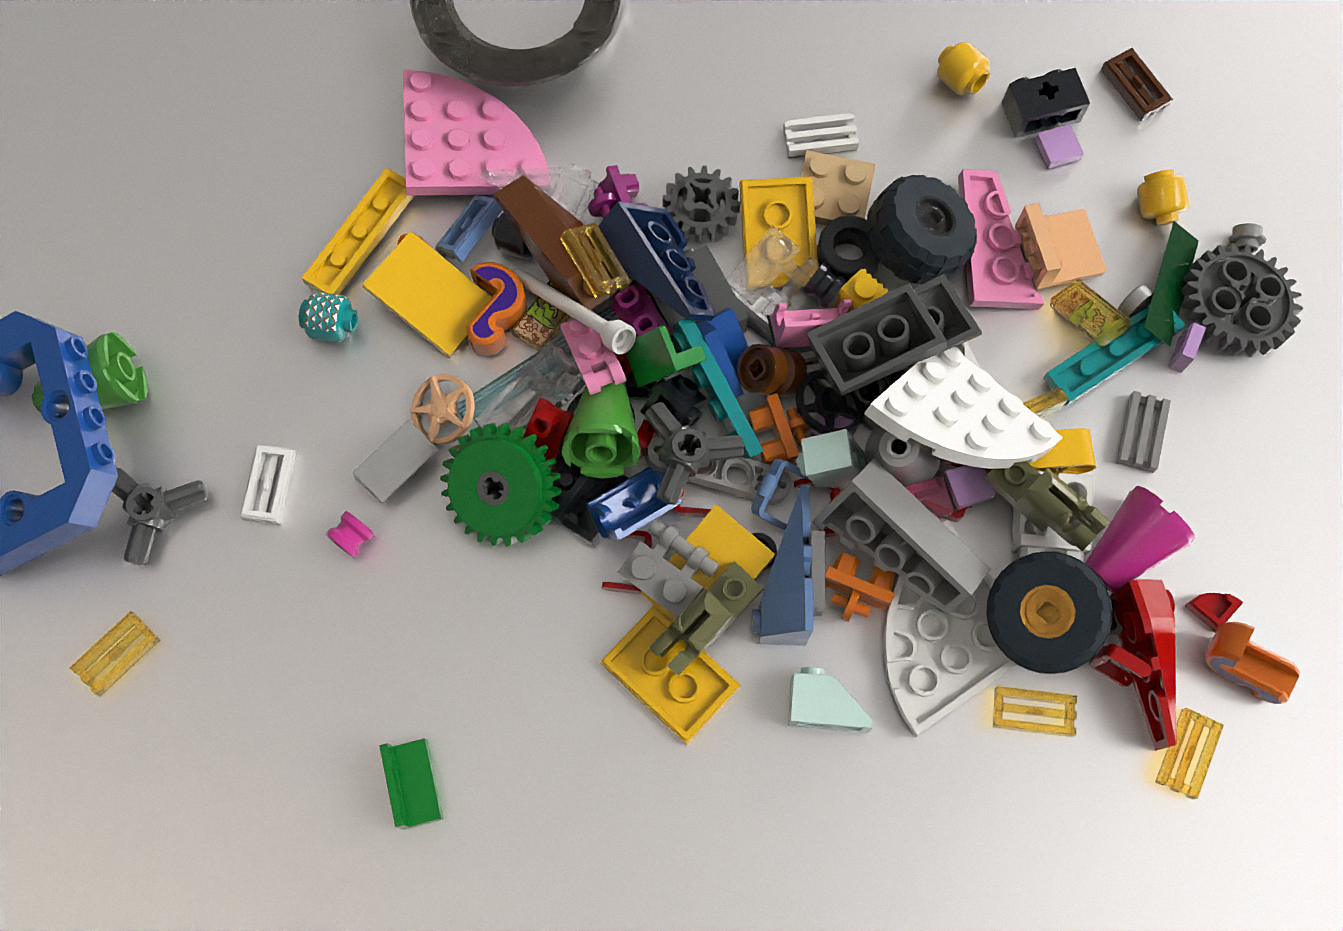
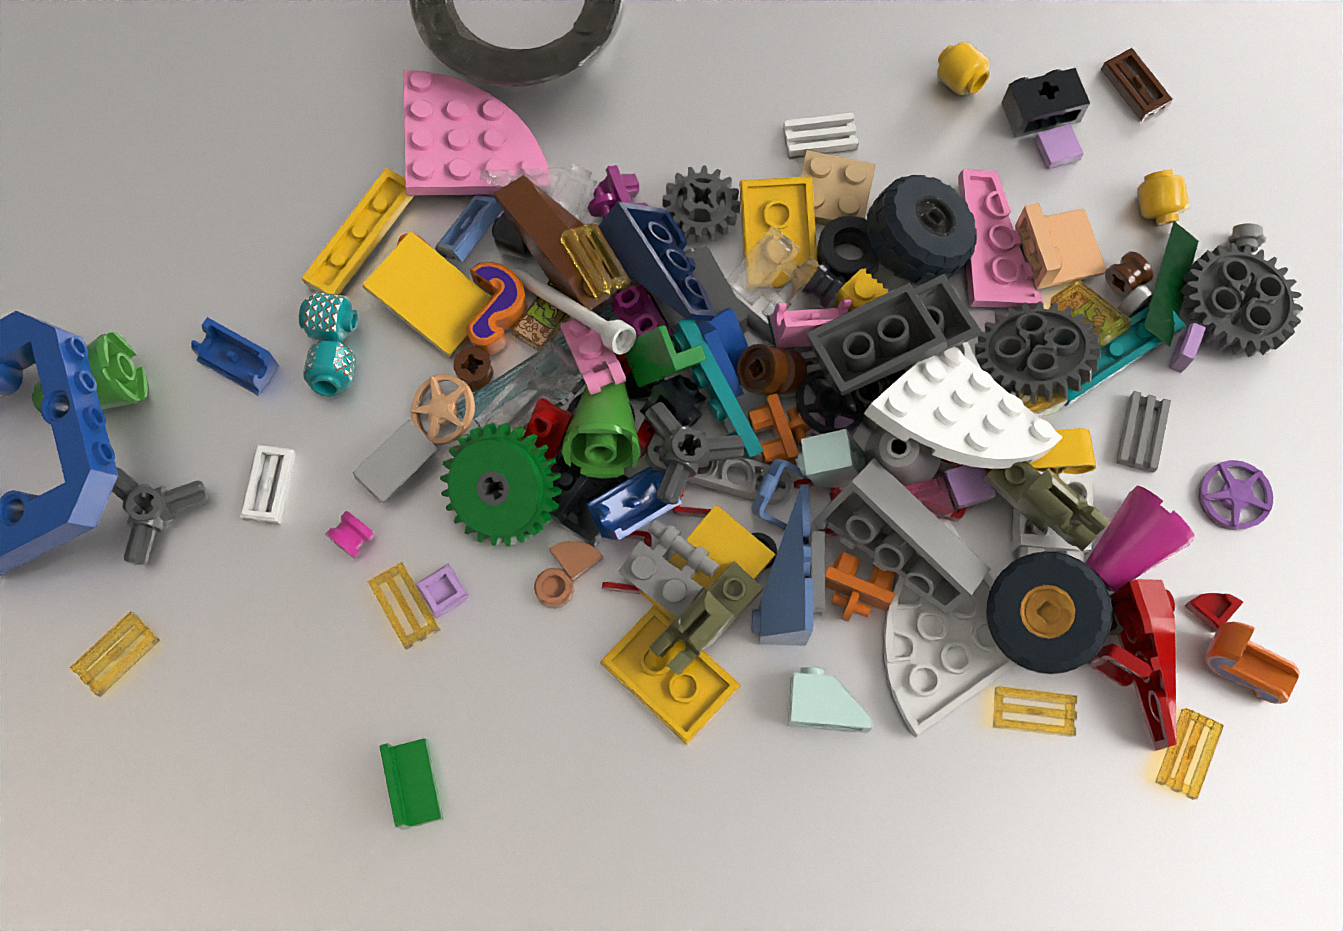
(235, 357): none -> blue hinge
(329, 368): none -> teal head
(419, 633): none -> clear yellow tile
(442, 591): none -> lavender tile
(476, 376): none -> reddish brown wheel
(554, 588): none -> nougat tile
(575, 557): none -> nougat tile
(1039, 351): none -> dark grey gear
(1129, 274): none -> reddish brown wheel
(1236, 495): none -> medium lavender wheel

